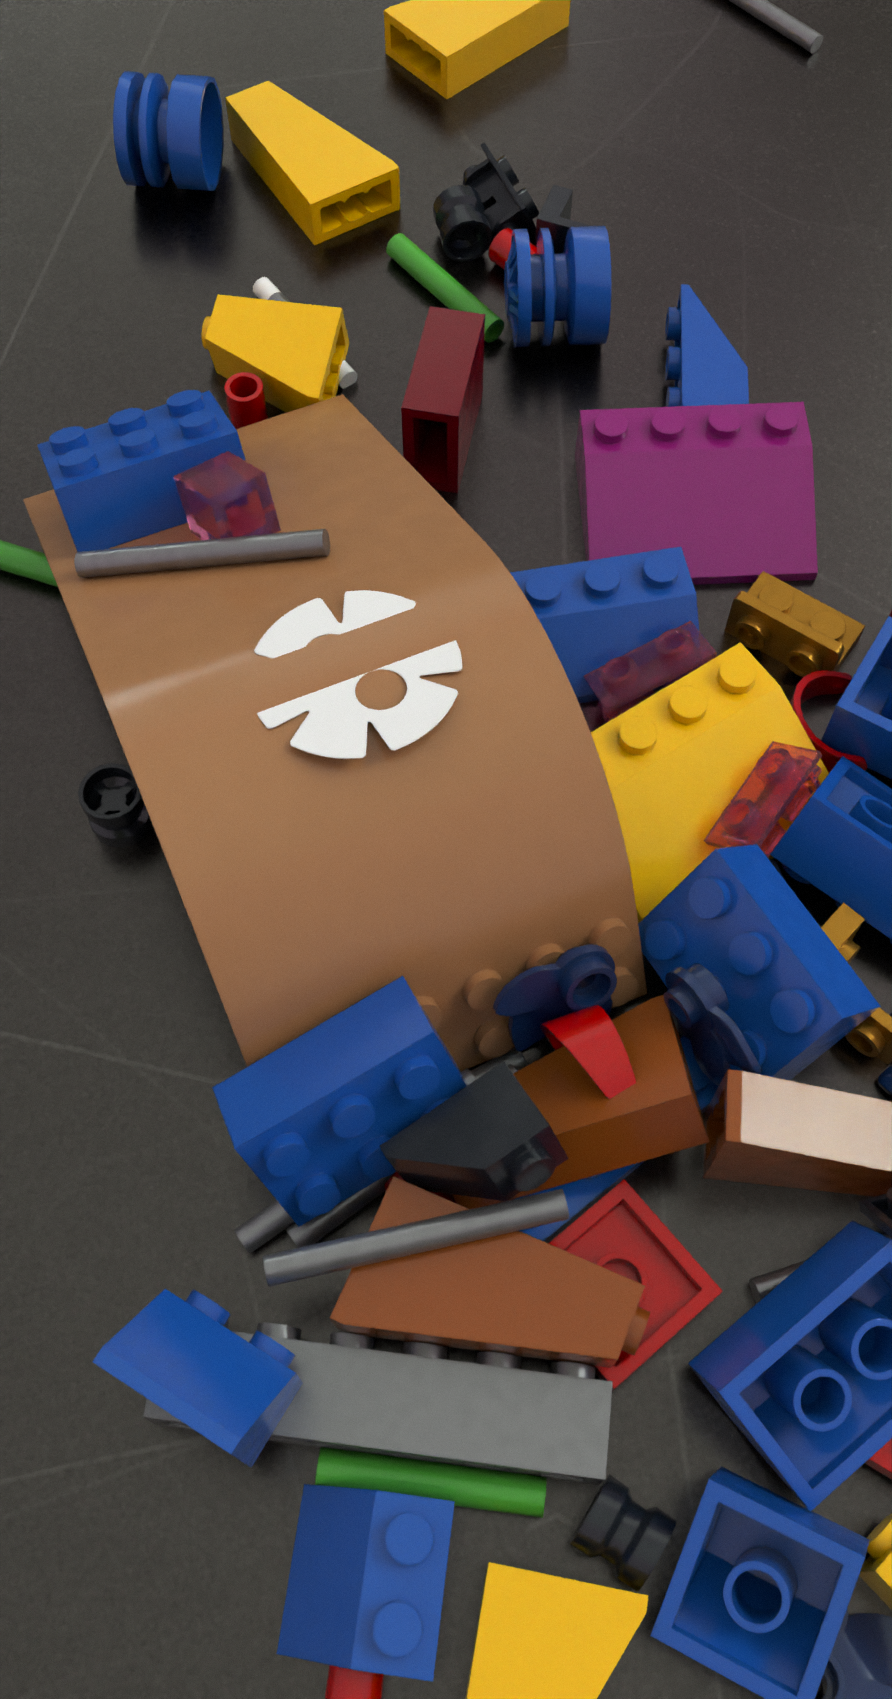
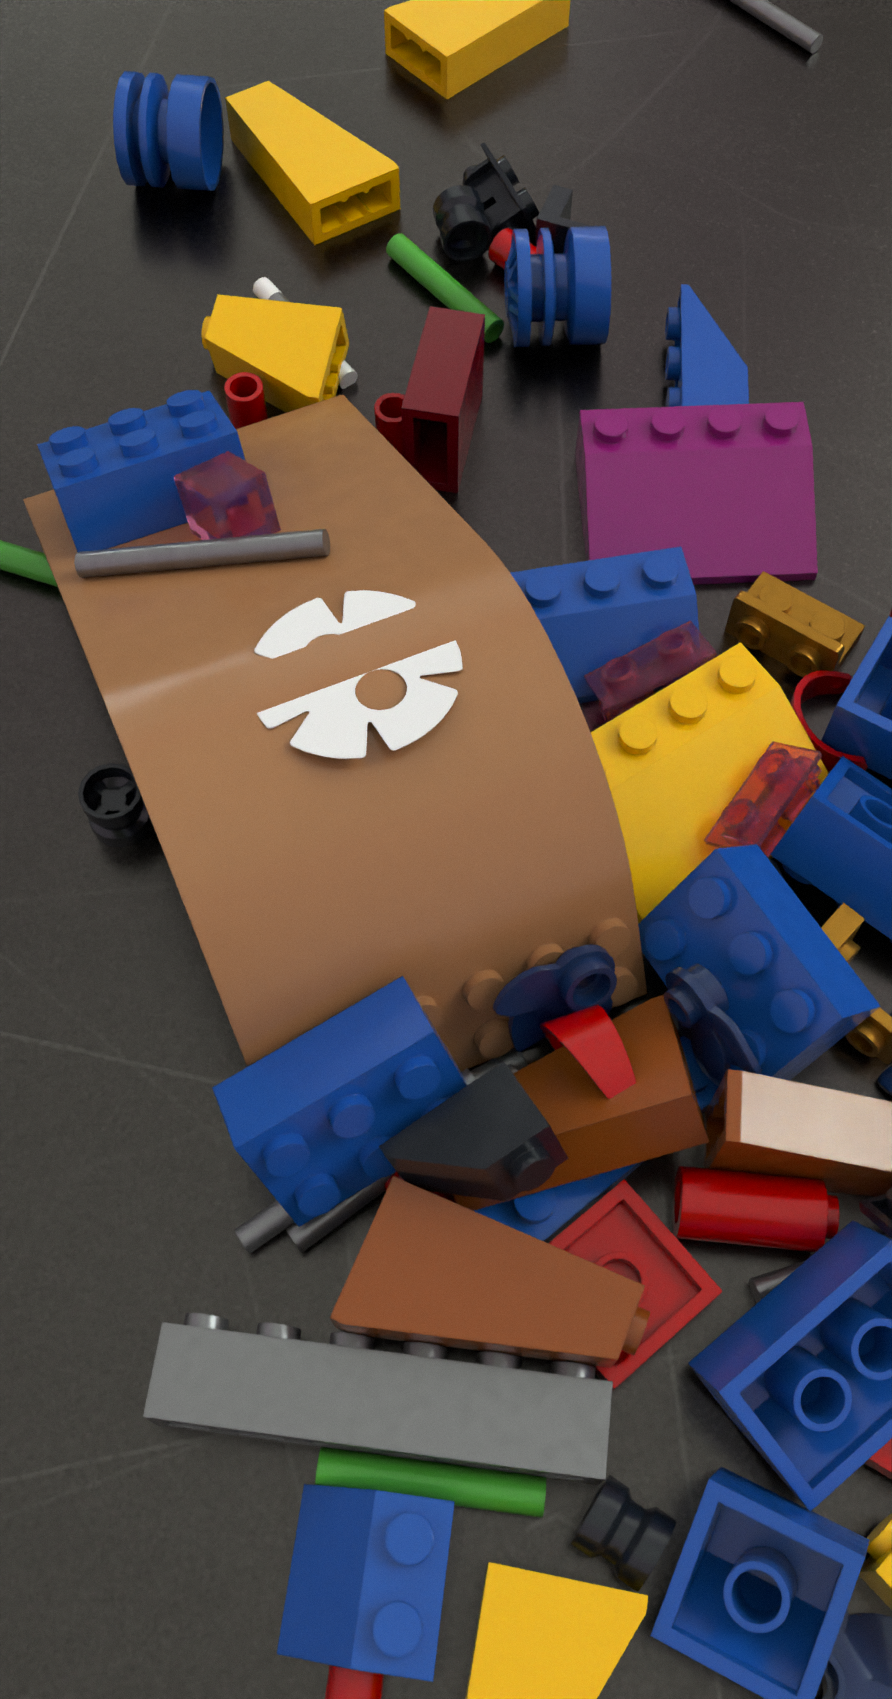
(204, 1372): blue slope -> none
(389, 418): none -> red hinge
(415, 1237): flat silver bar -> none
(753, 1209): none -> red brick

